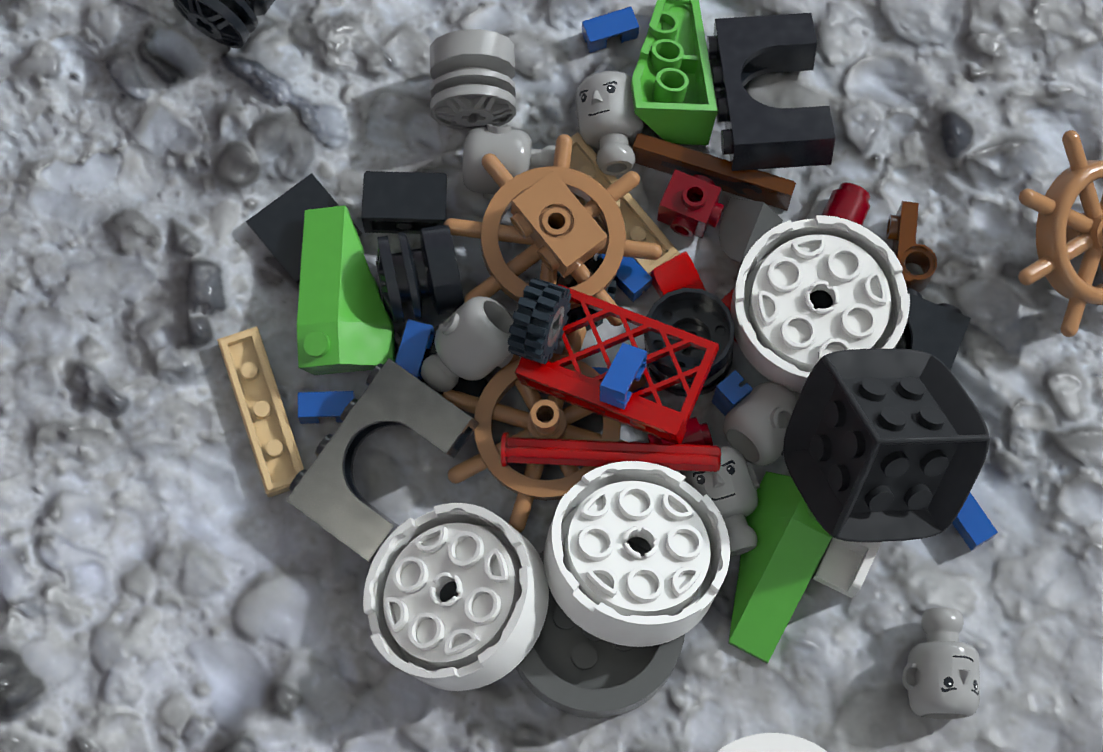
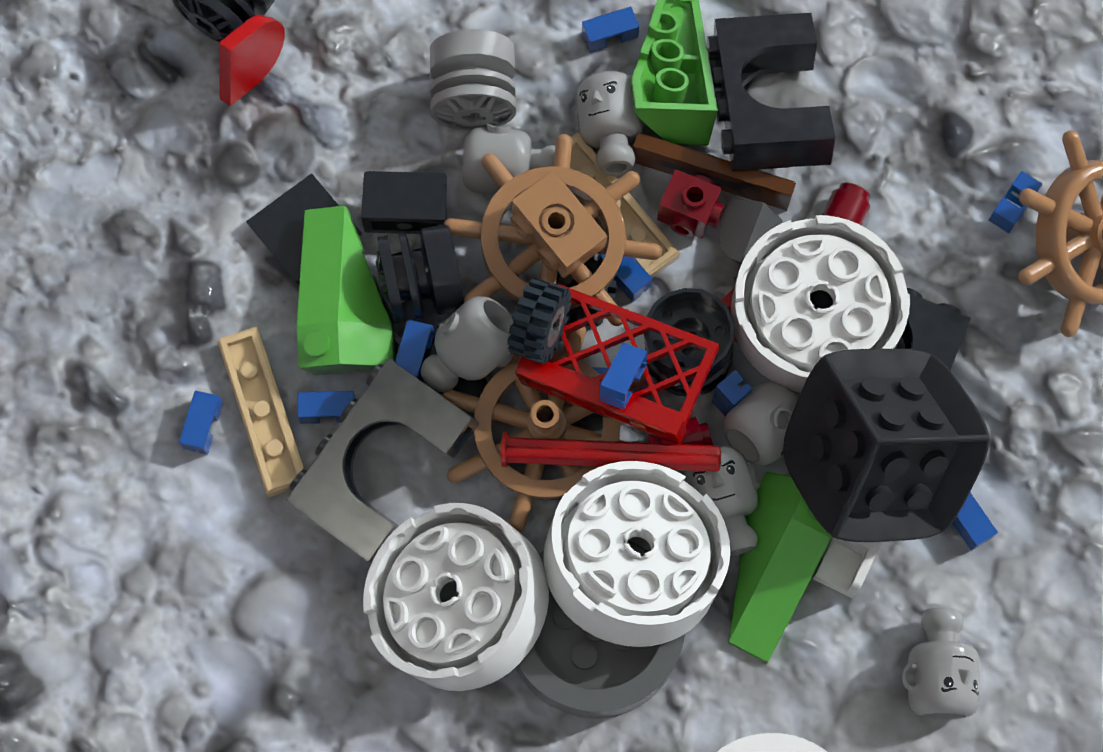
(197, 427): none -> blue piece
(248, 56): none -> red tile
(675, 275): red slope -> none
(903, 230): reddish brown plate -> none
(1010, 208): none -> blue piece

